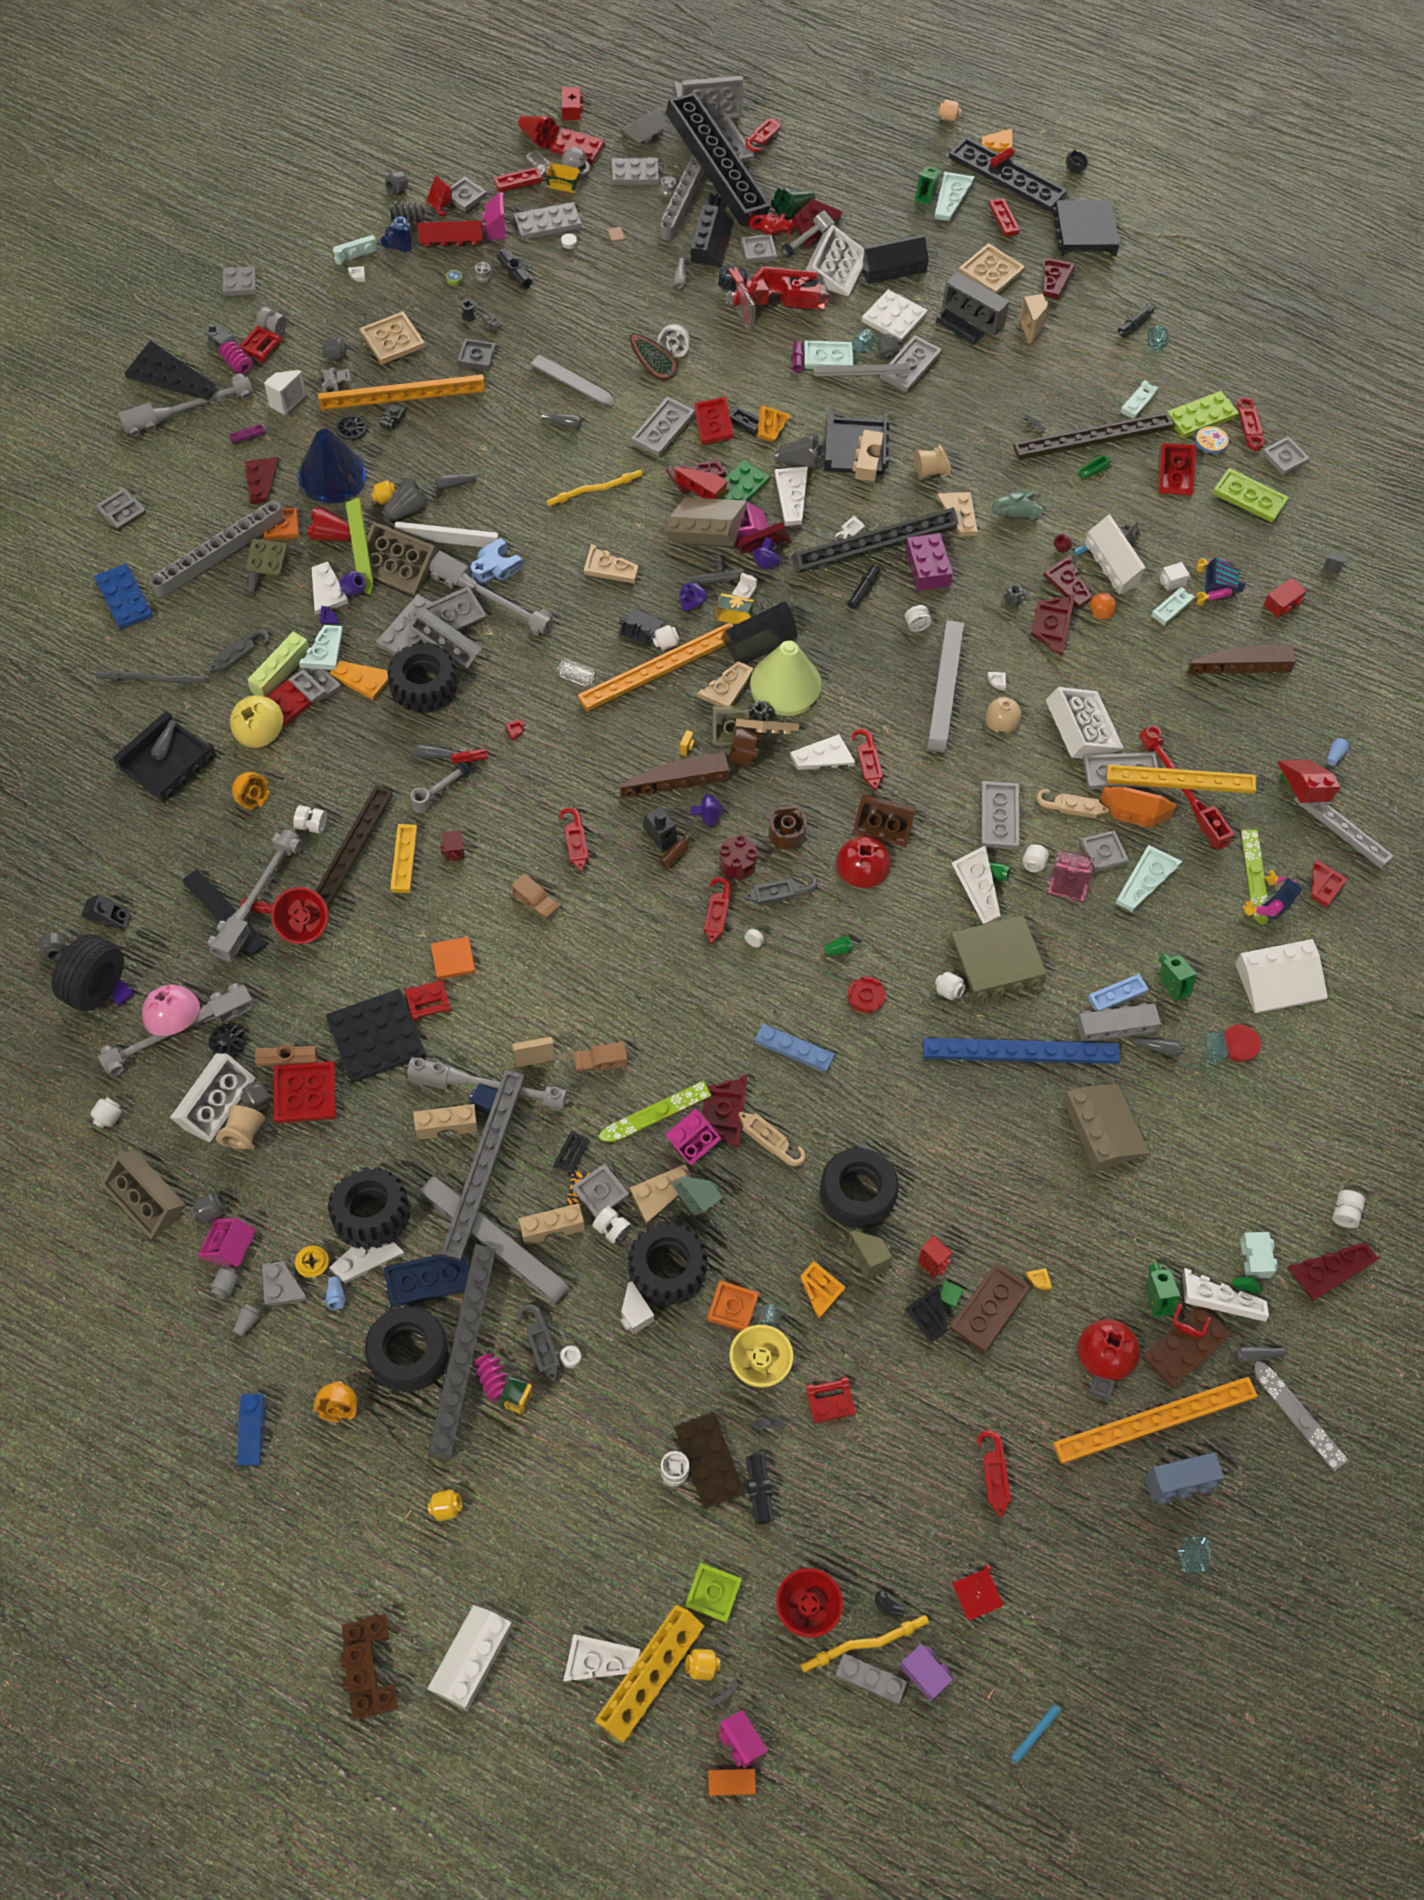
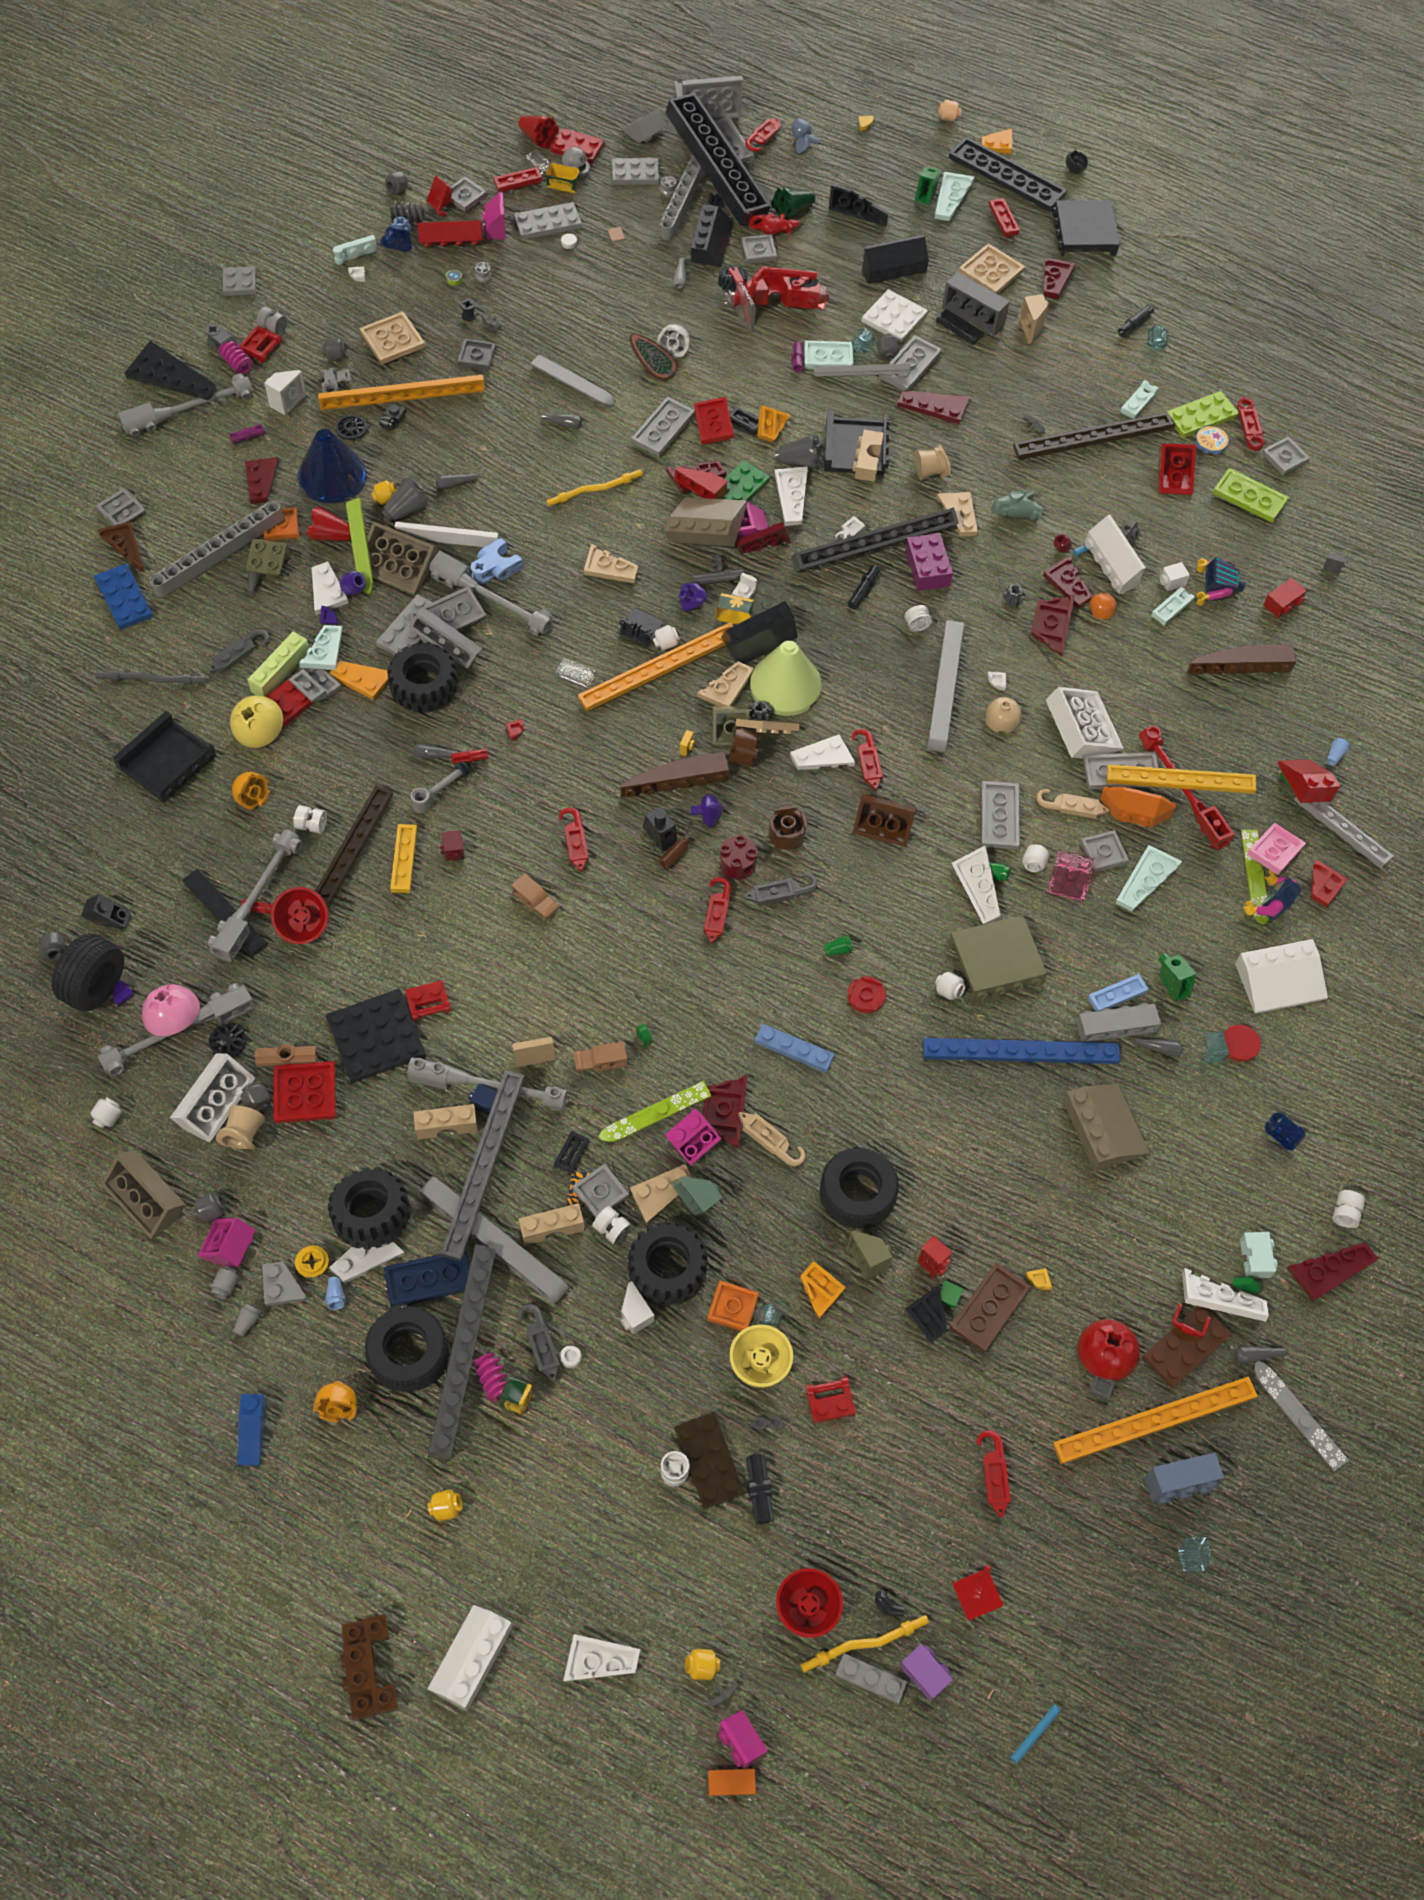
(123, 541): none -> reddish brown wing
(162, 745): dark grey piece -> none
(452, 958): orange tile -> none
(515, 269): black piece -> none
(571, 103): brick -> none
(638, 1679): yellow brick -> none
(644, 1035): none -> green tile
(713, 1593): lime plate -> none
(754, 938): white tile -> none
(764, 555): dark purple piece -> none
(801, 130): none -> sand blue piece
(804, 218): dark red wing -> none
(822, 223): light grey piece -> none
(837, 261): white slope -> none
(851, 204): none -> black wedge
(863, 862): red piece -> none
(865, 121): none -> yellow tile
(940, 406): none -> wing
(1001, 157): red axle -> none
(1096, 466): green piece -> none
(1161, 1291): green torso -> none
(1276, 848): none -> bright pink plate
(1285, 1131): none -> clear blue piece

